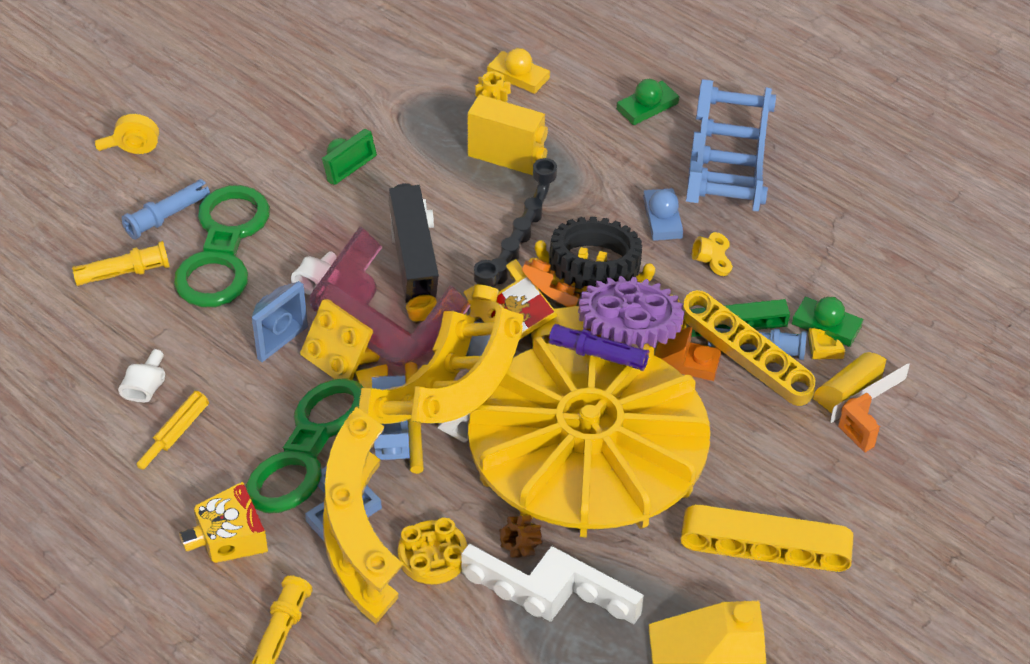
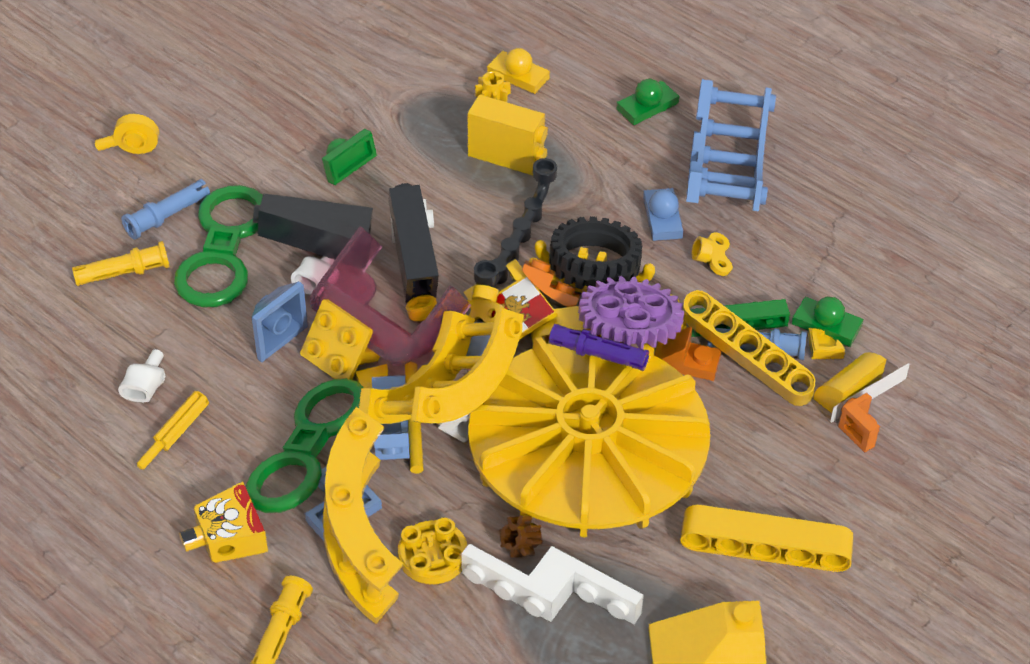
(310, 224): none -> black slope

